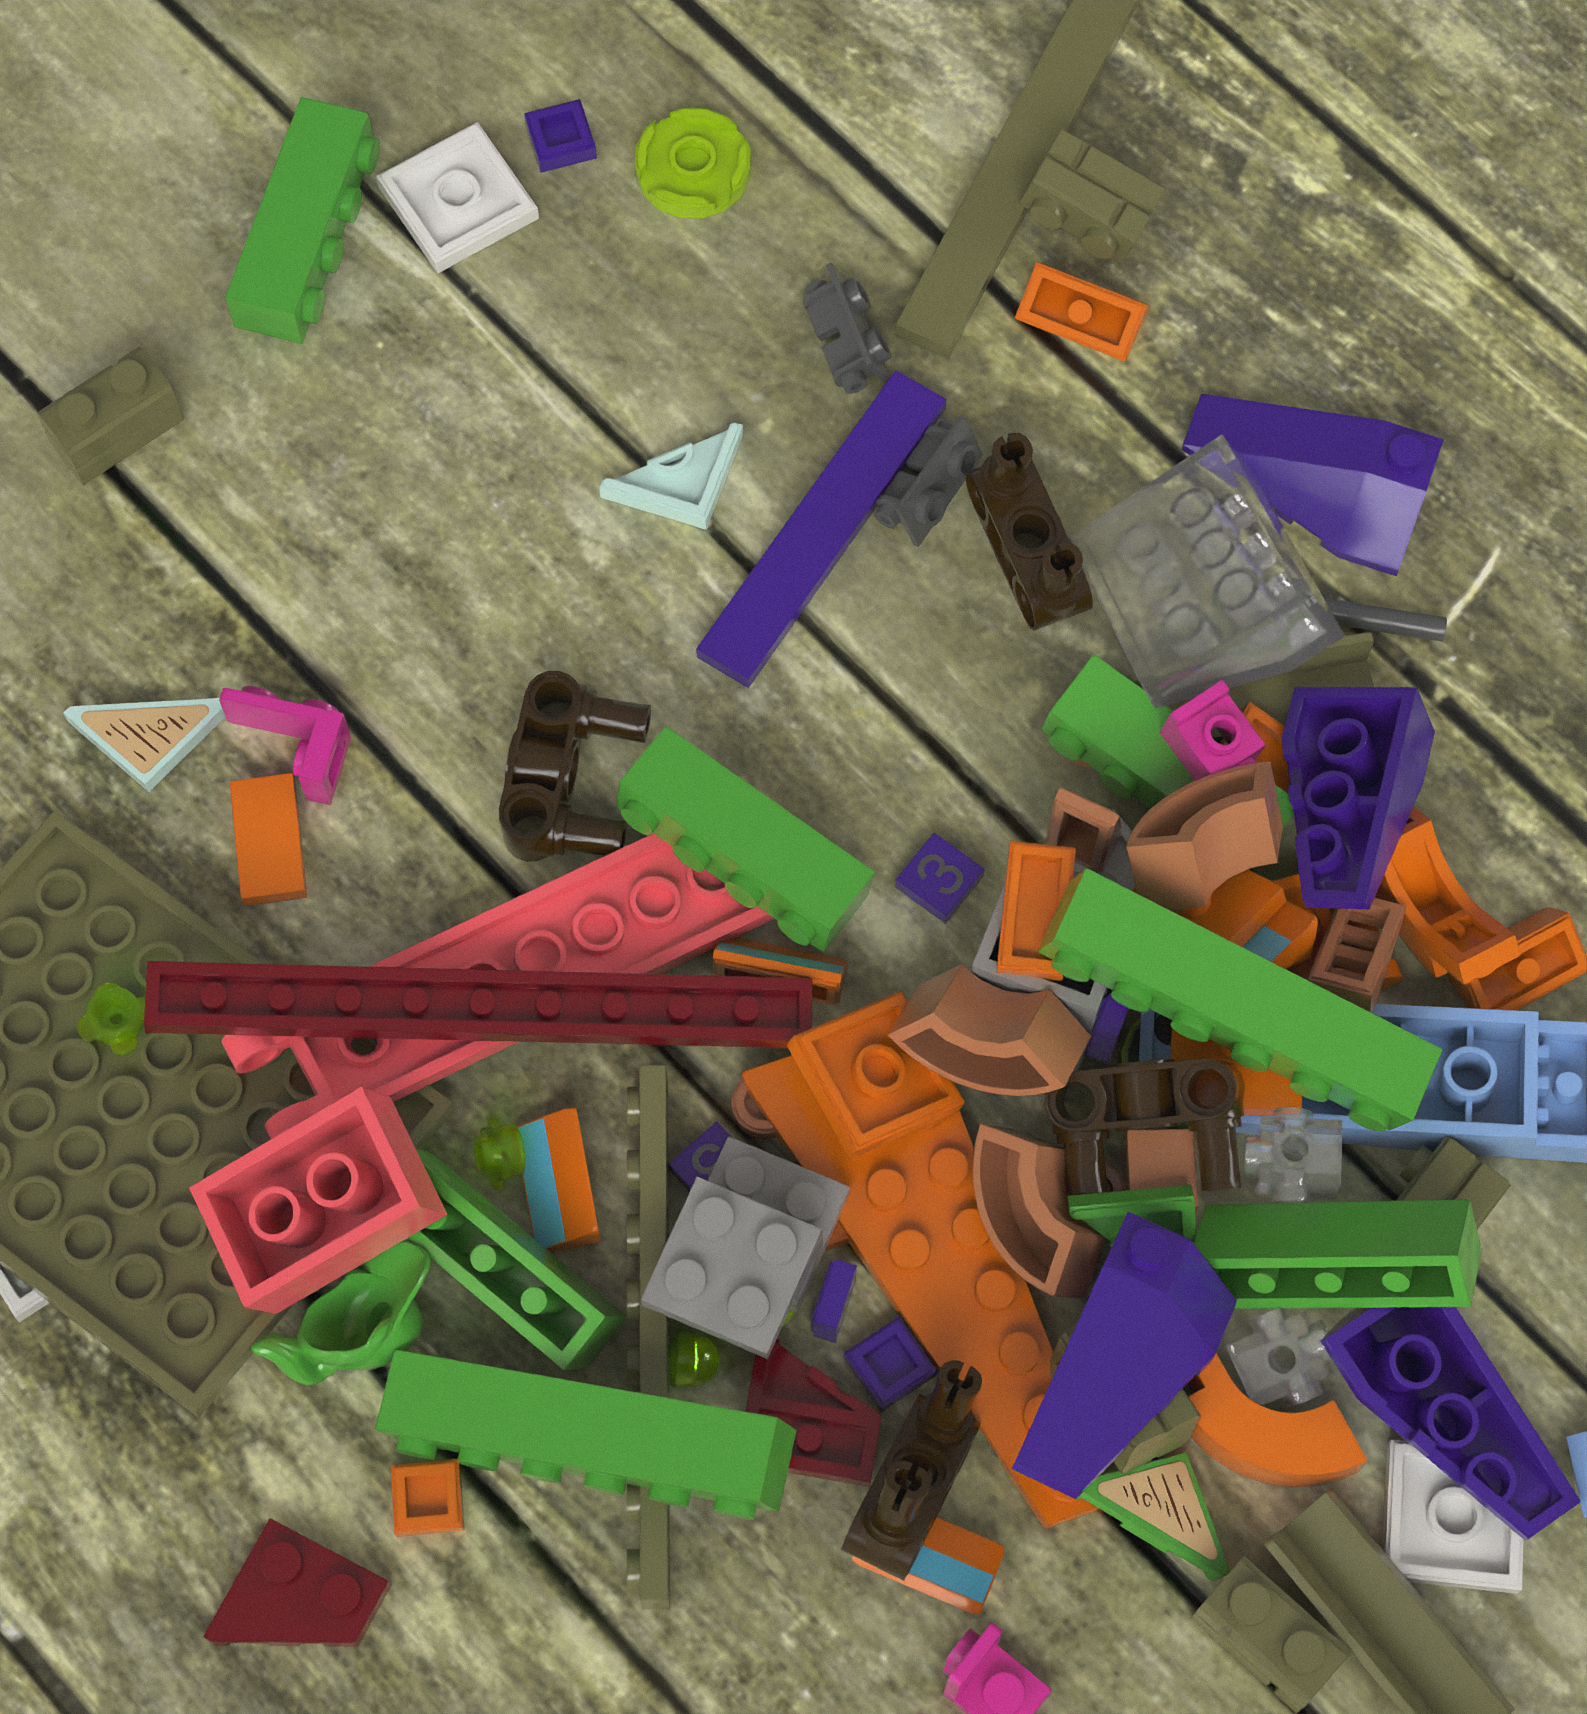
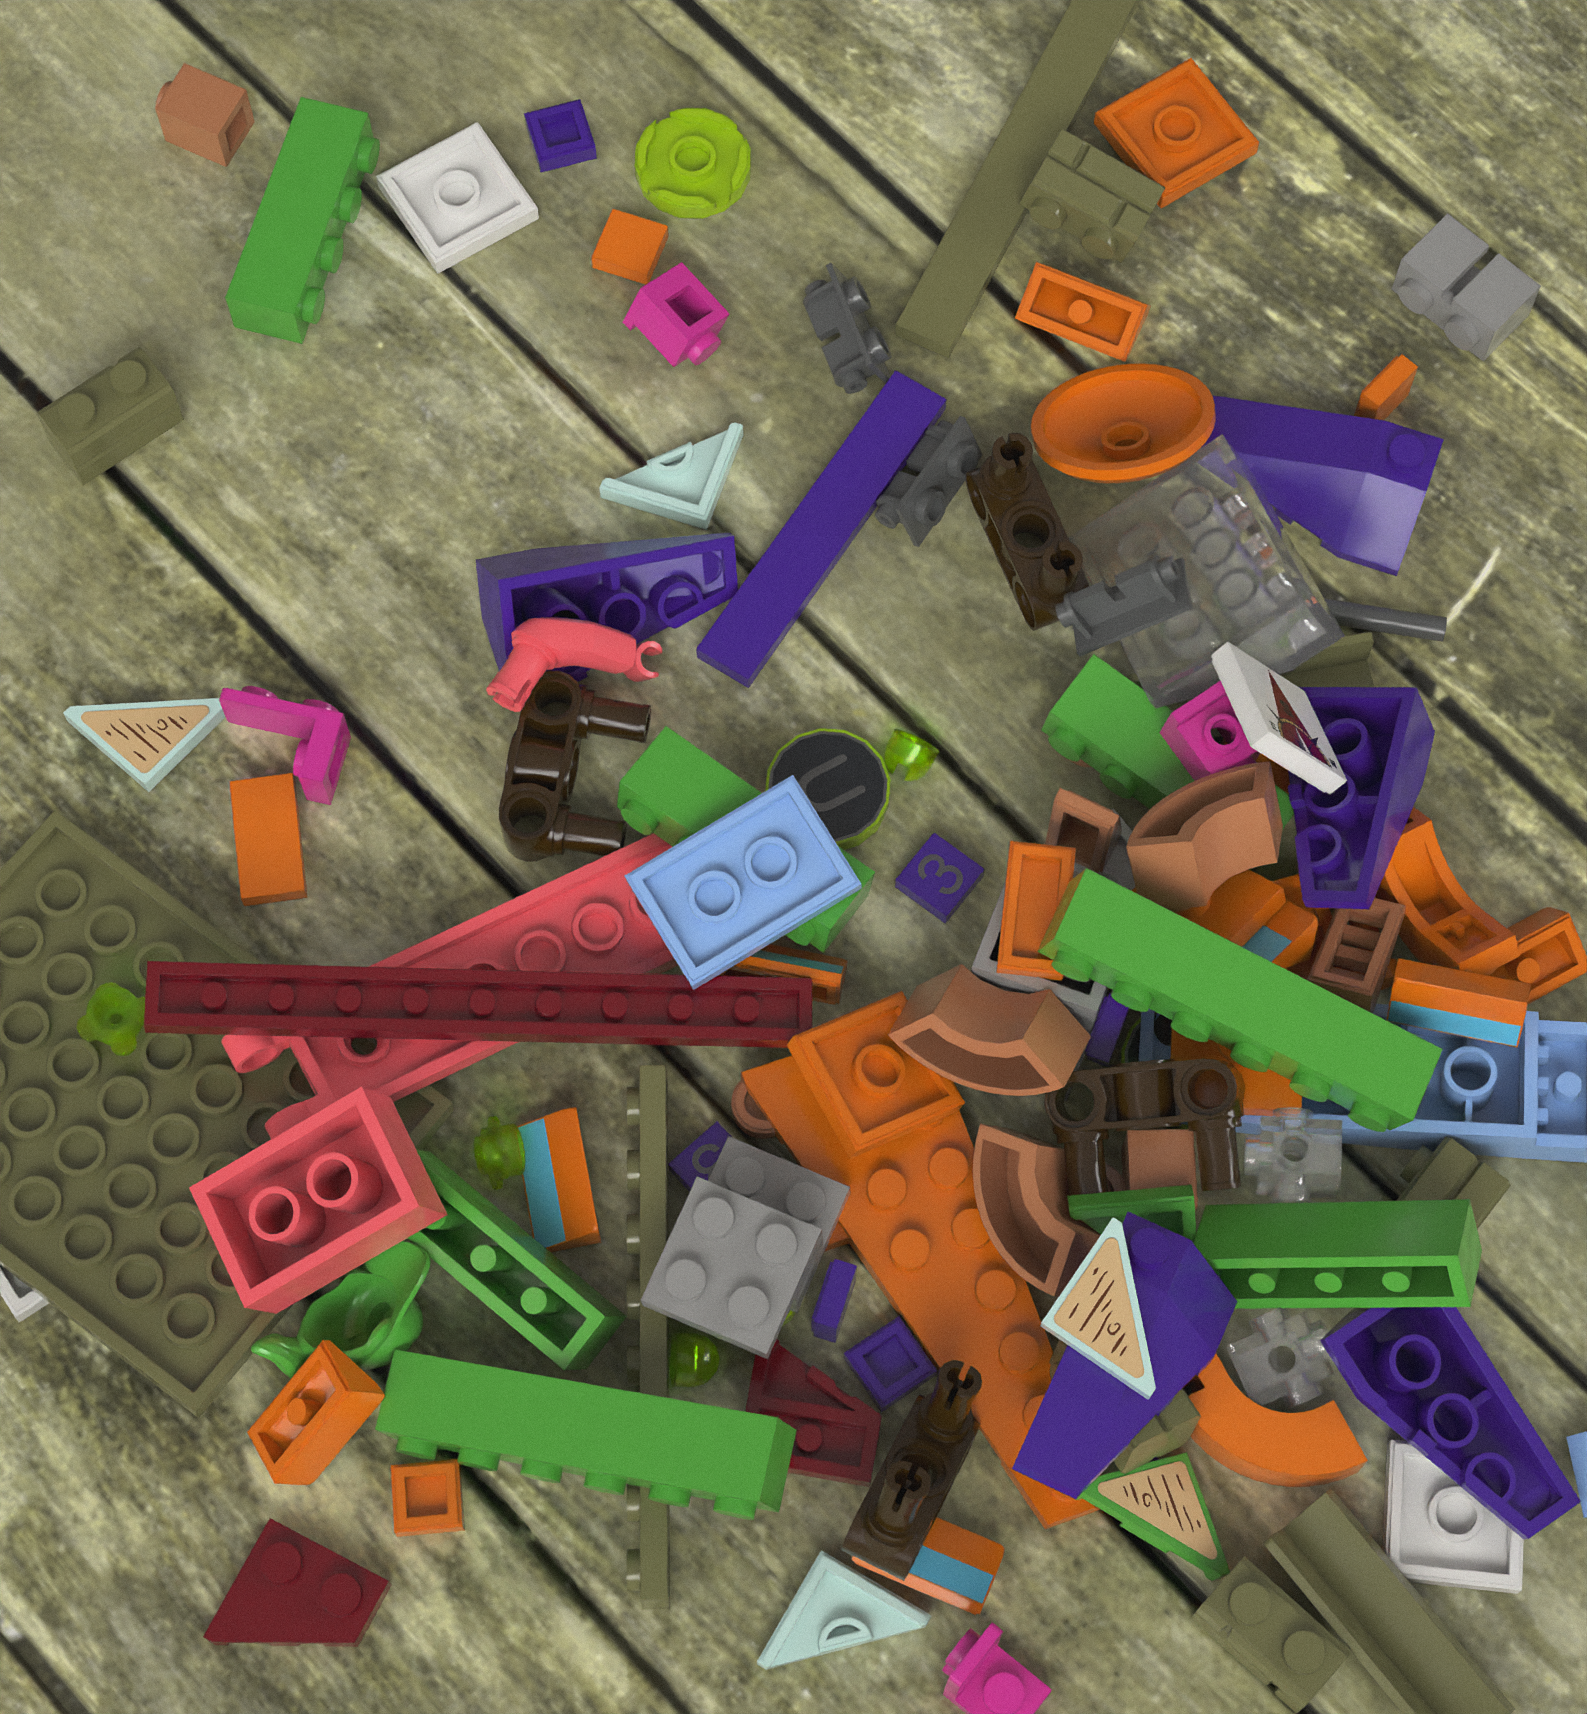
(204, 114): none -> nougat brick
(314, 1416): none -> orange slope
(565, 642): none -> coral arm
(617, 584): none -> dark purple wedge
(630, 246): none -> orange tile
(678, 316): none -> dark pink brick
(743, 882): none -> light blue tile
(836, 1612): none -> light aqua tile
(841, 780): none -> black tile
(910, 752): none -> clear neon green hinge
(1102, 1313): none -> tile
(1123, 422): none -> orange dish
(1138, 601): none -> dark grey hinge
(1176, 131): none -> orange plate
(1277, 718): none -> white tile
(1387, 389): none -> orange tile
(1458, 1002): none -> orange slope
(1468, 303): none -> light grey piece

